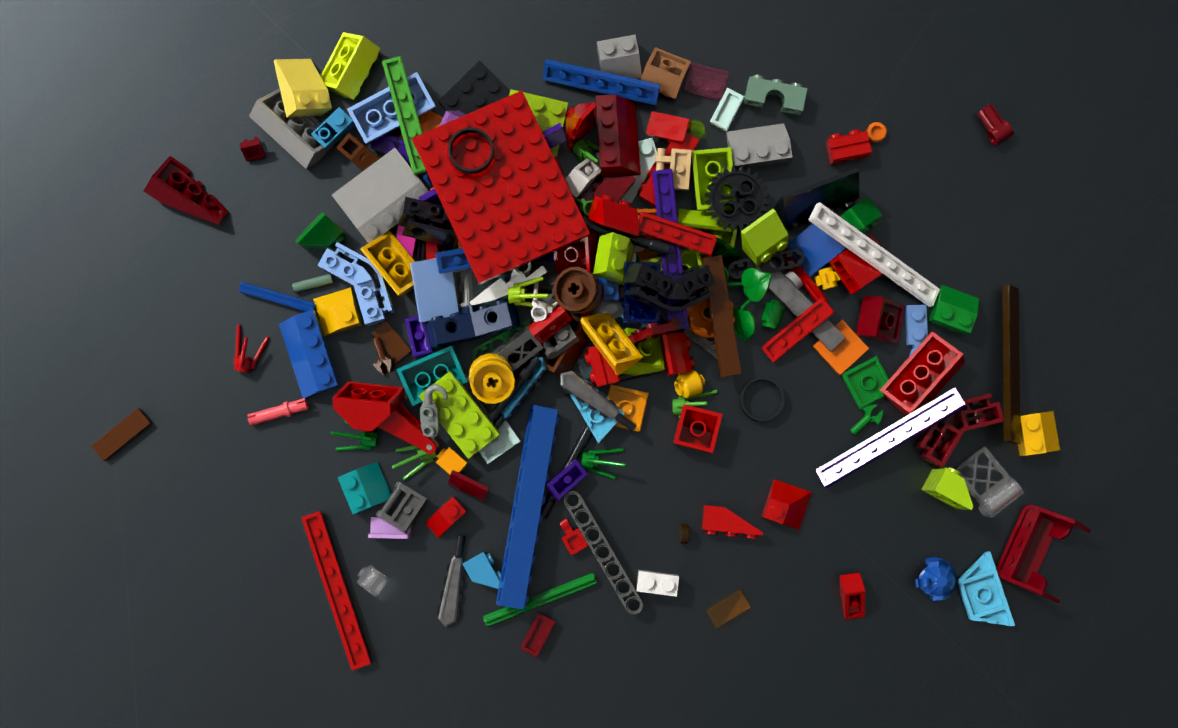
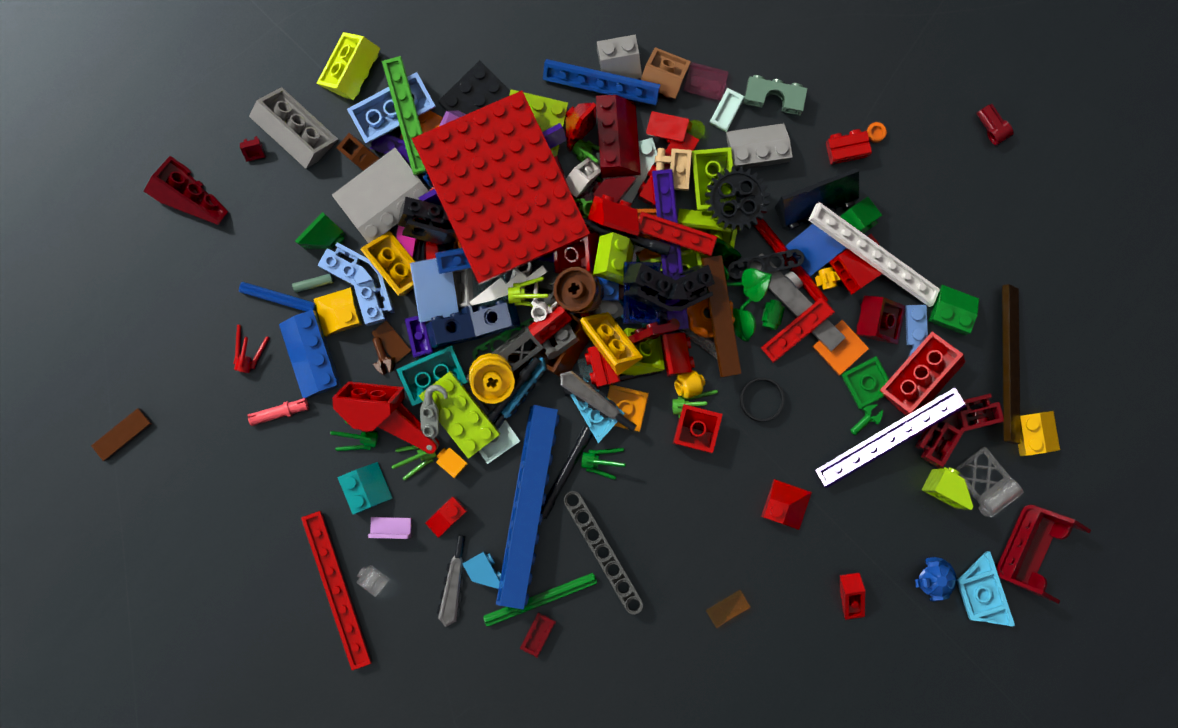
(301, 88): light yellow slope -> none
(334, 128): dark azure slope -> none
(407, 509): dark grey plate -> none
(464, 131): black tyre -> none
(468, 486): dark red slope -> none
(566, 480): dark purple slope -> none
(573, 539): red plate -> none
(657, 583): white brick -> none
(683, 534): dark brown tile -> none
(722, 519): red slope -> none
(764, 238): lime slope -> none

